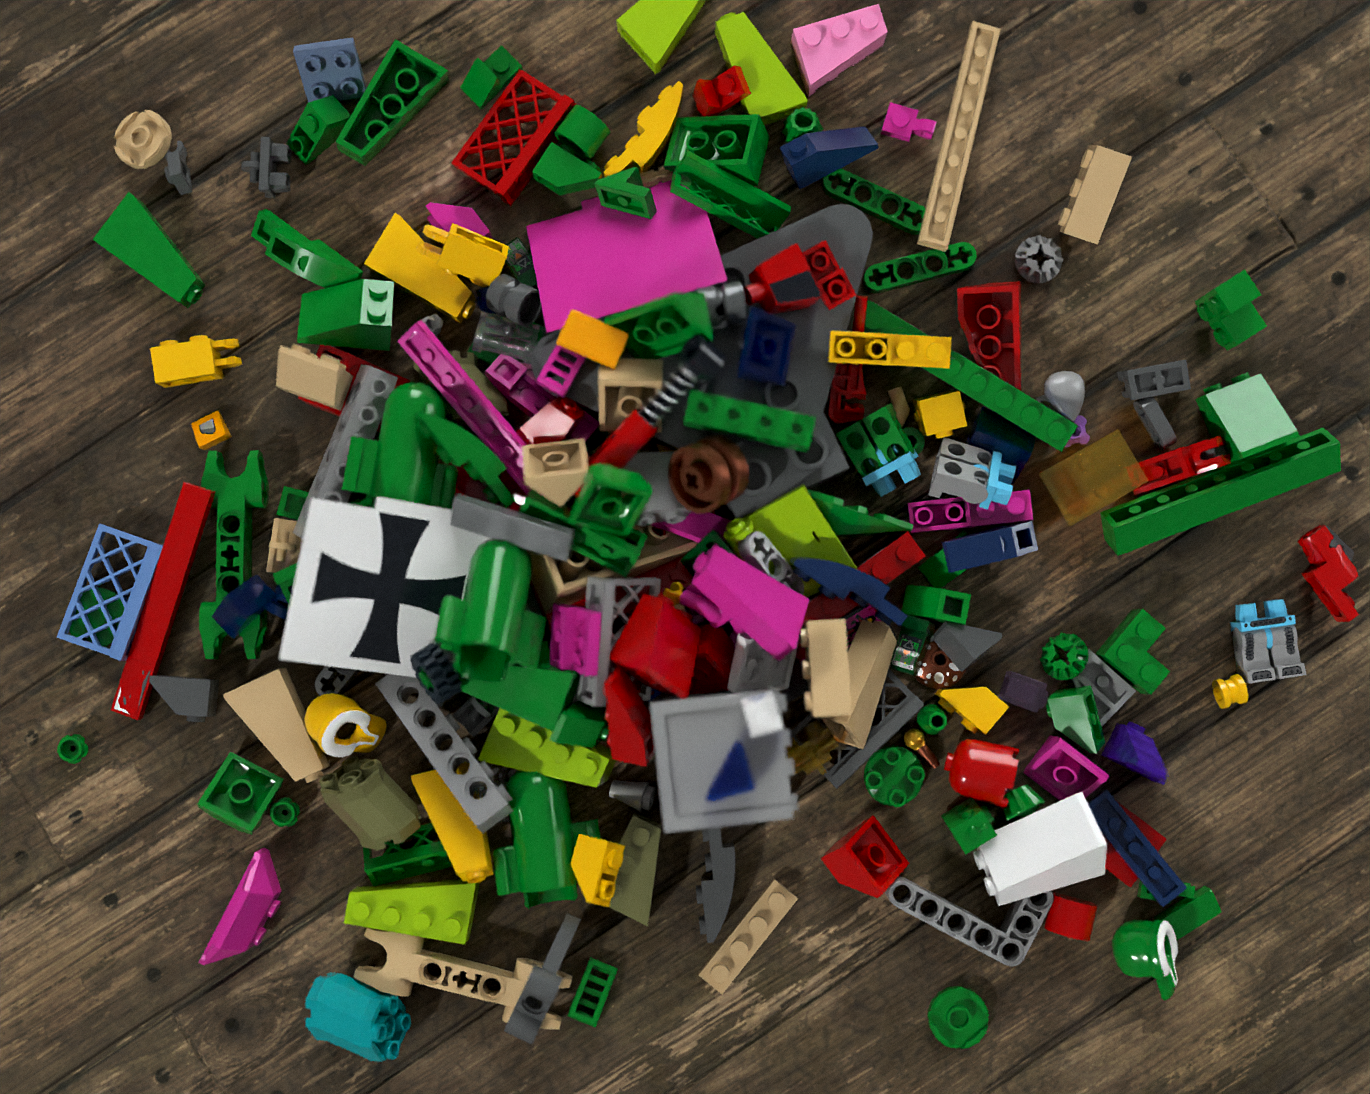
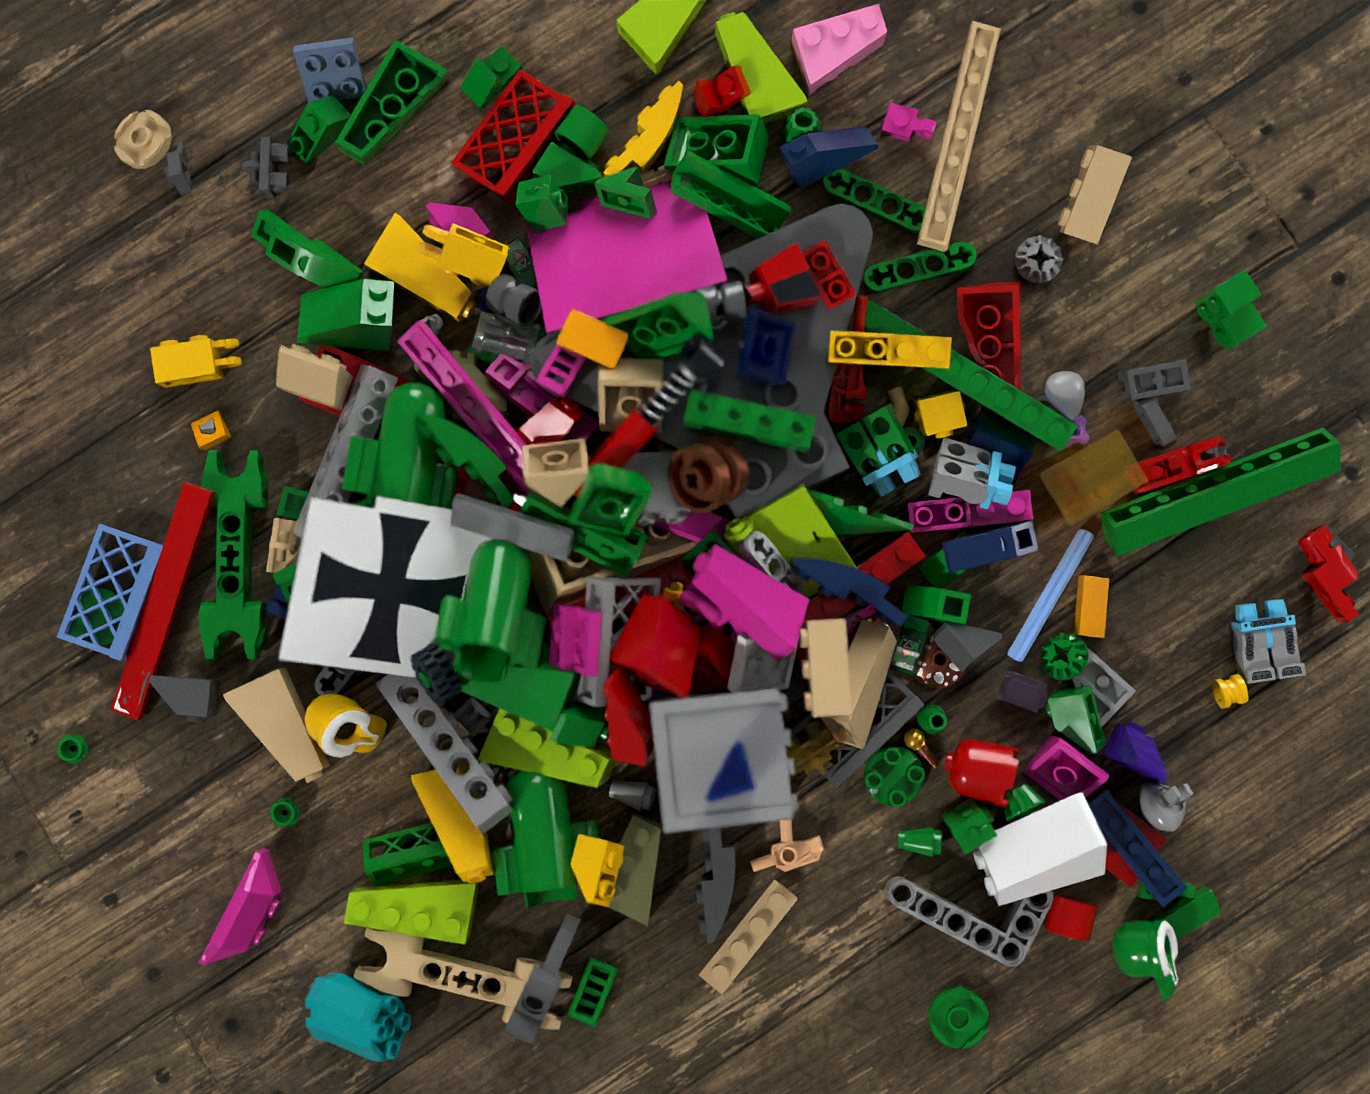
(144, 246): green slope -> none
(240, 794): green slope -> none
(243, 605): clear blue slope -> none
(370, 802): olive brick -> none
(542, 203): none -> green head
(761, 713): white brick -> none
(790, 853): none -> light nougat piece
(866, 859): red slope -> none
(921, 841): none -> green cone
(975, 705): yellow slope -> none
(1050, 595): none -> light blue axle
(1091, 606): none -> light orange slope
(1127, 651): green brick -> none
(1162, 805): none -> light grey piece
(1245, 416): slope -> none

